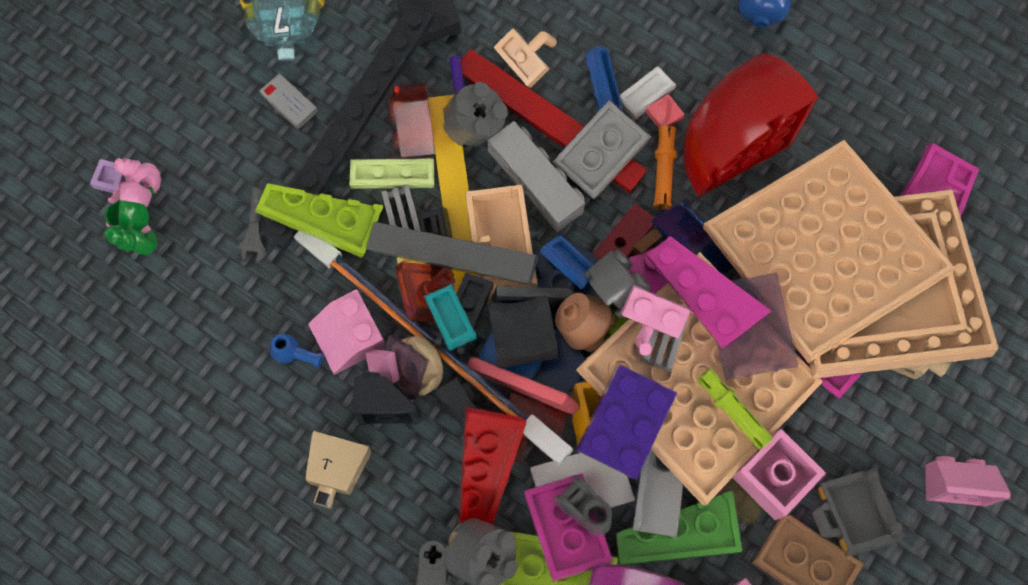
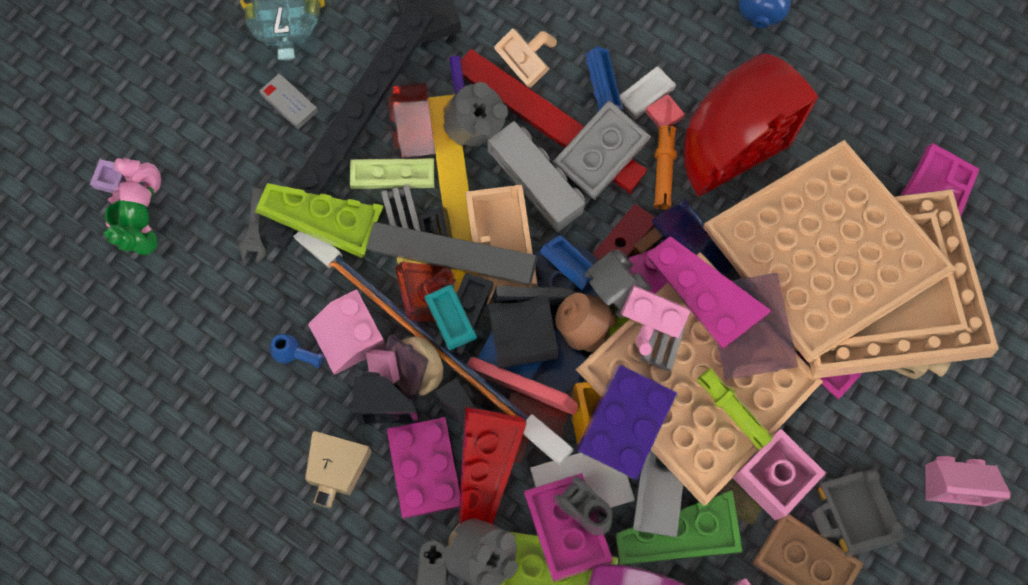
(424, 468): none -> dark pink plate

